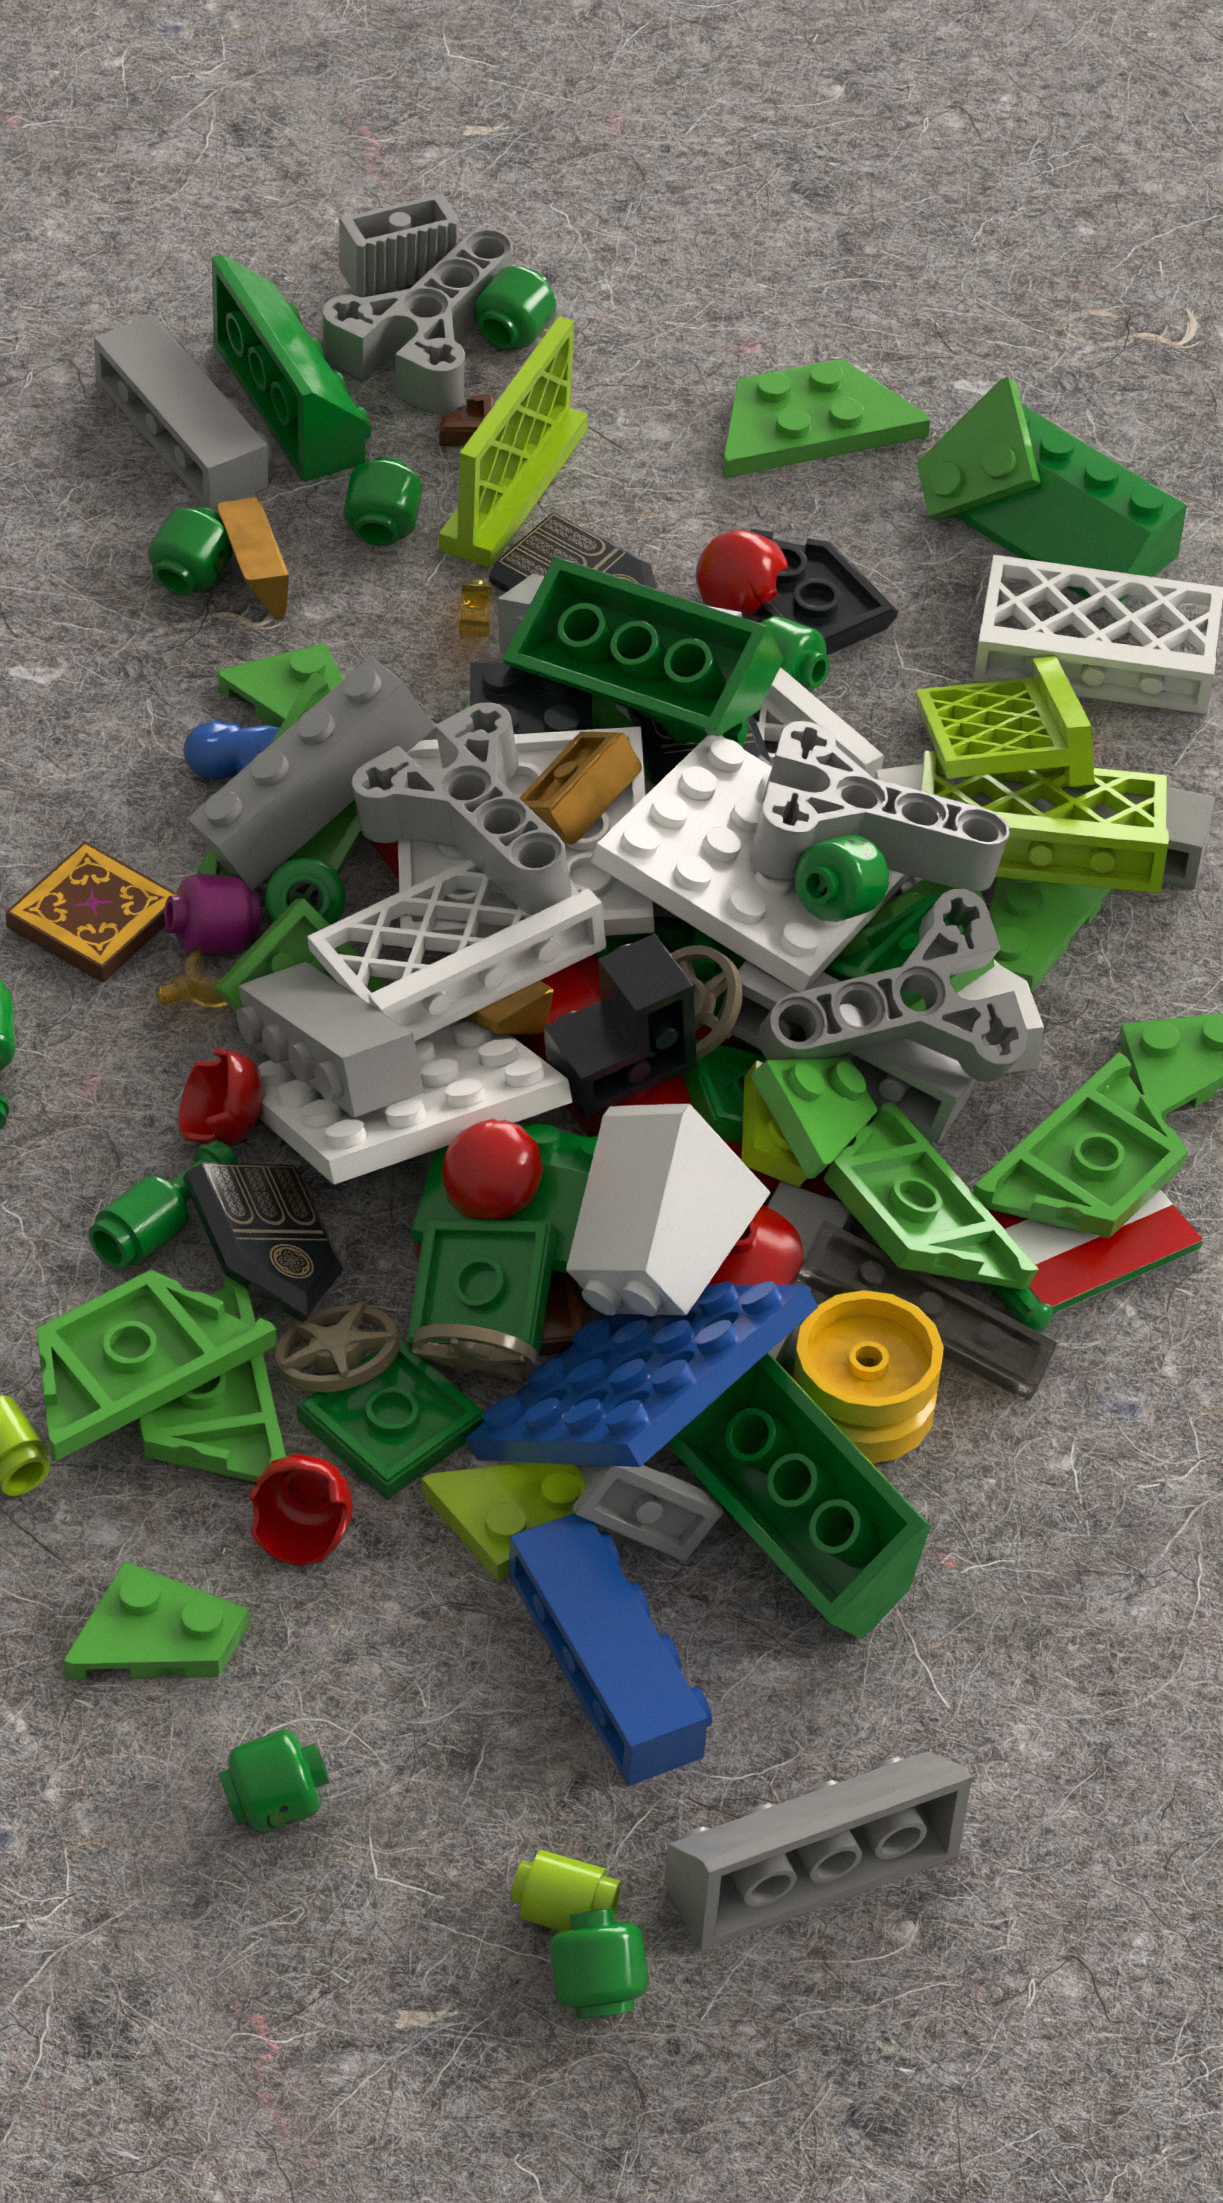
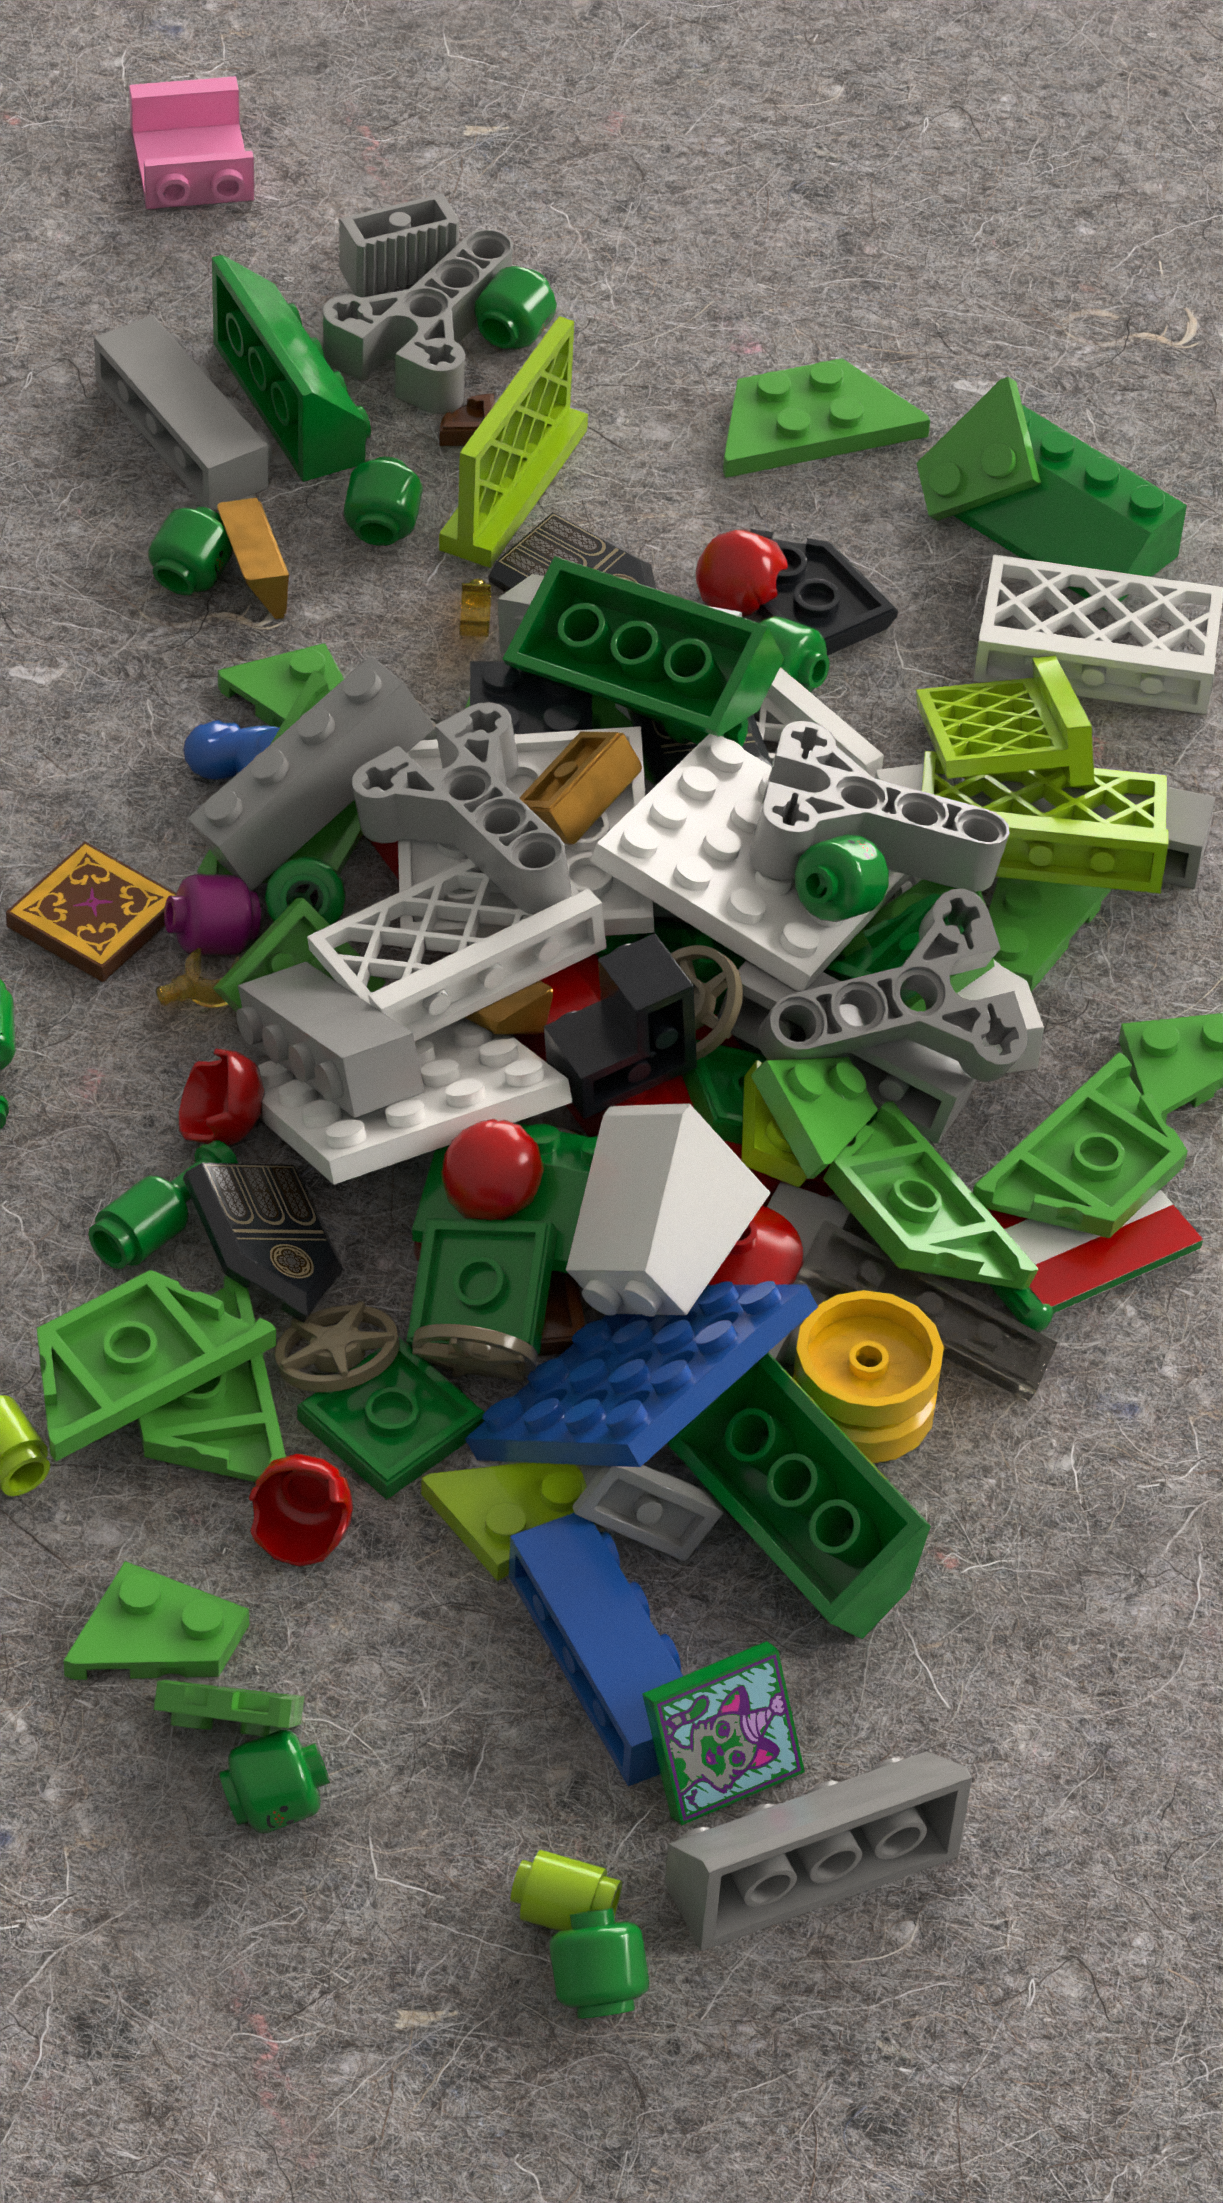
(190, 143): none -> bright pink panel
(198, 1704): none -> bright green wing
(723, 1732): none -> tile

